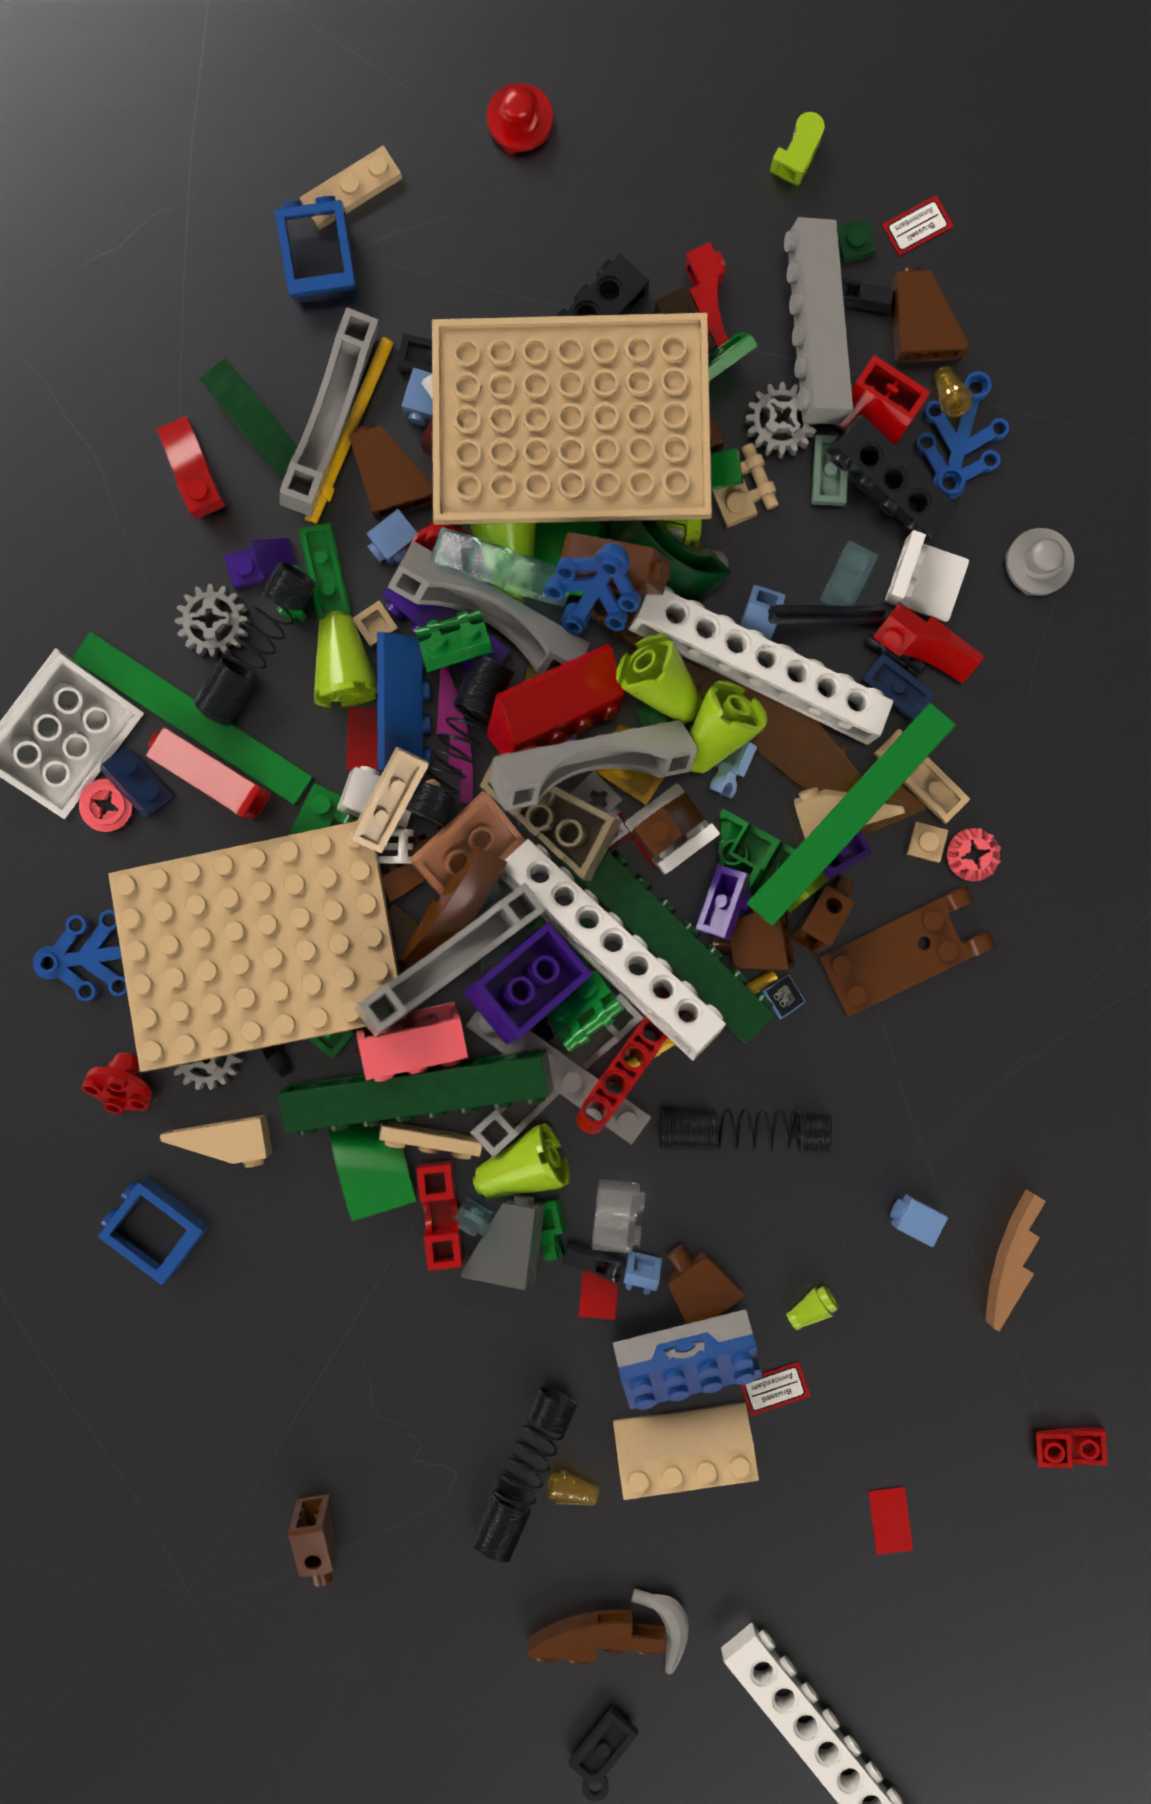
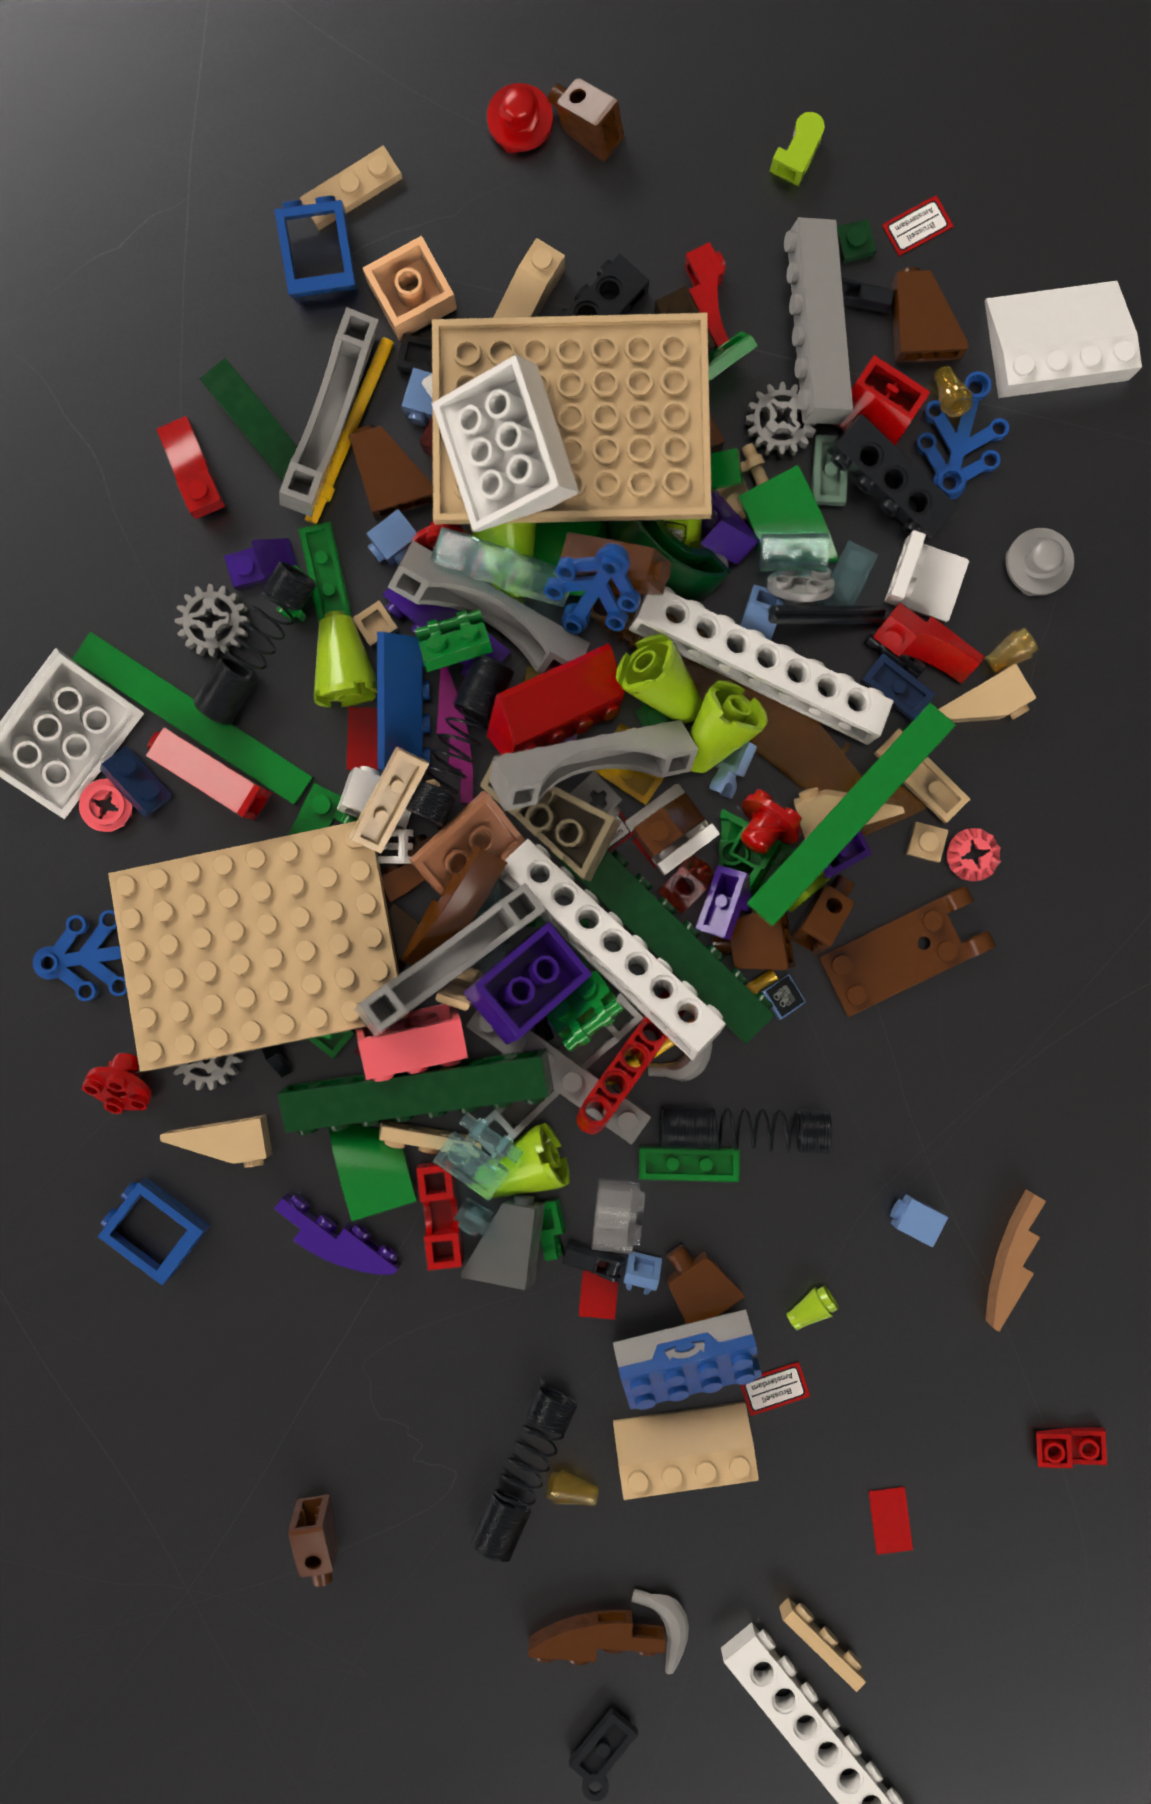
(347, 1249): none -> dark purple slope
(410, 287): none -> light nougat brick
(453, 994): none -> tan slope
(473, 1165): none -> clear light blue plate
(505, 445): none -> white slope
(532, 282): none -> tan slope
(589, 116): none -> reddish brown torso
(682, 894): none -> clear red brick
(682, 1069): none -> light grey piece
(689, 1164): none -> green tile
(727, 531): none -> dark purple slope
(768, 823): none -> red plate
(784, 507): none -> green slope
(794, 552): none -> clear light blue plate
(801, 586): none -> light grey plate
(823, 1643): none -> tan plate
(992, 700): none -> tan slope
(1013, 650): none -> clear yellow cone
(1062, 339): none -> white slope

